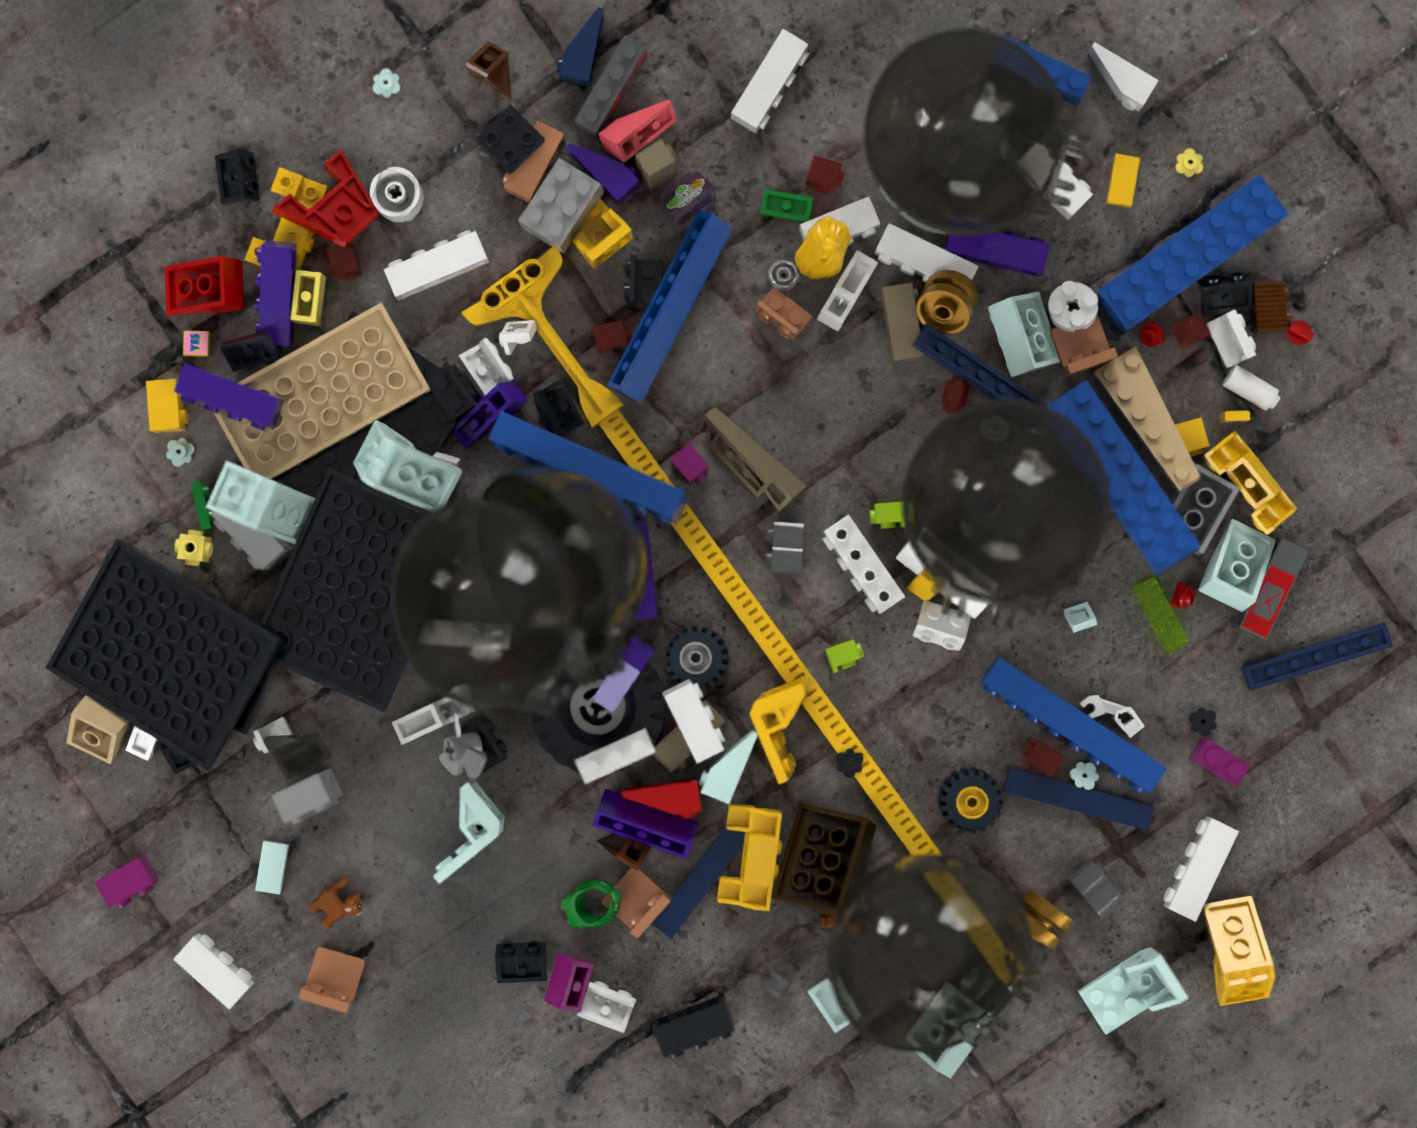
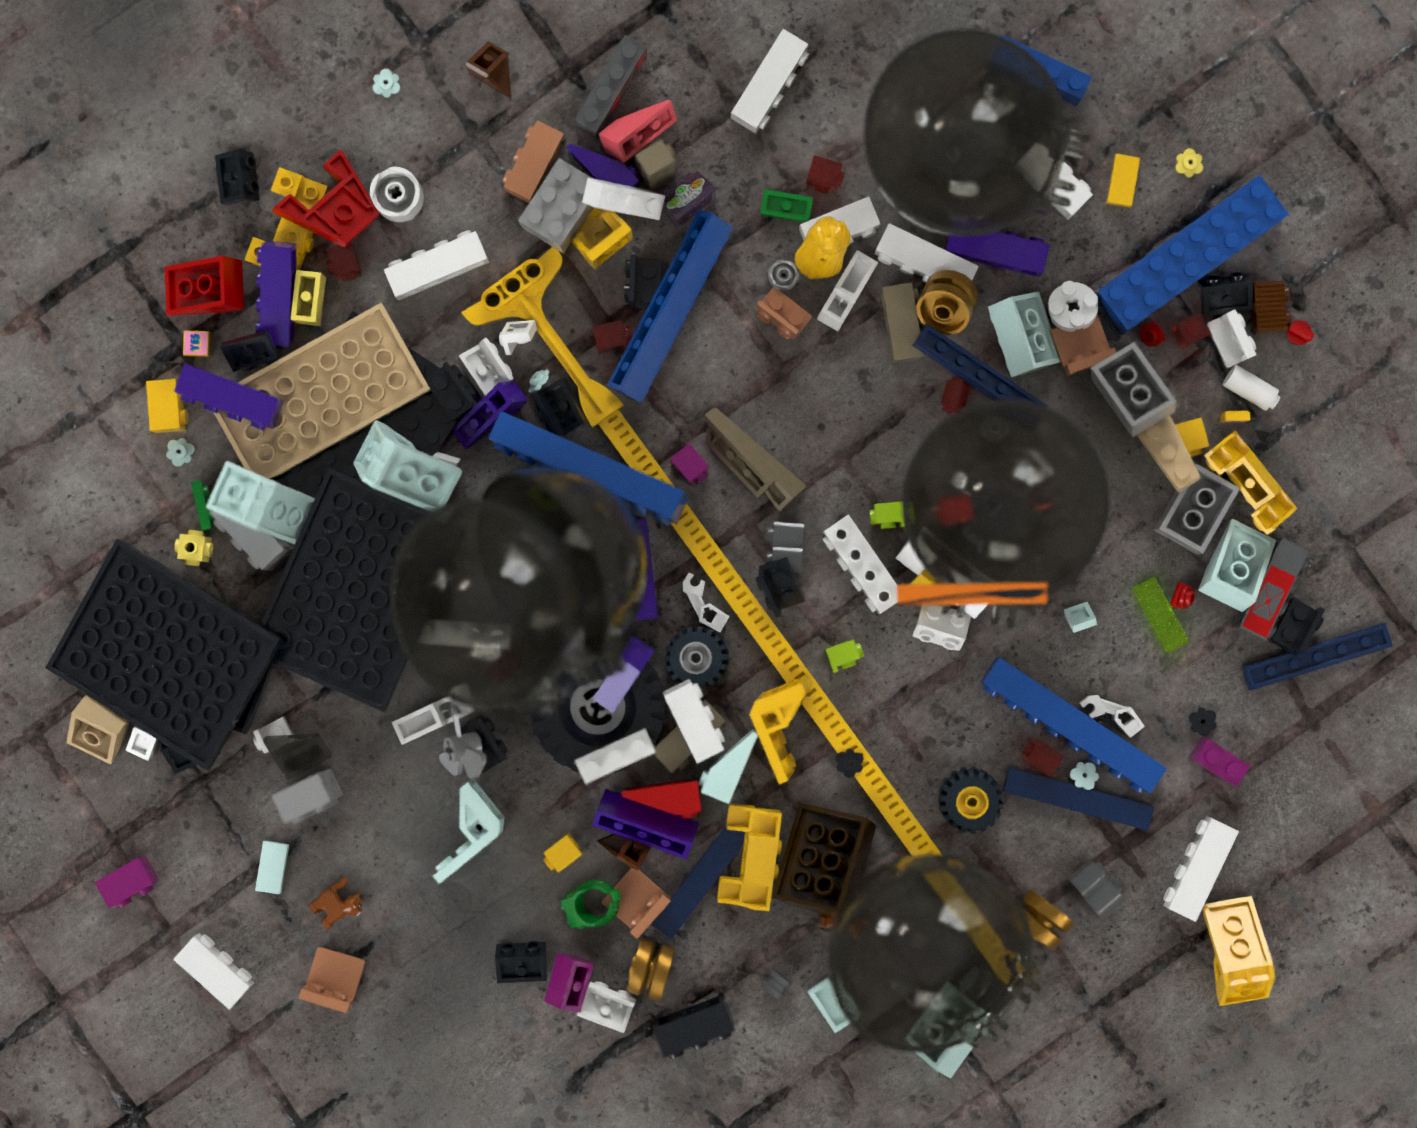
(510, 139): black bracket -> none
(538, 380): none -> light aqua plant
(562, 853): none -> yellow brick
(580, 55): dark blue slope -> none
(623, 199): none -> white brick
(650, 969): none -> pearl gold wheel
(694, 595): none -> white piece
(779, 585): none -> black bracket
(954, 509): none -> clear red brick
(972, 594): none -> orange sticker
(1125, 80): white slope -> none
(1131, 988): light aqua bracket -> none
(1133, 389): none -> light grey brick
(1134, 492): blue brick -> none
(1297, 627): none -> black bracket

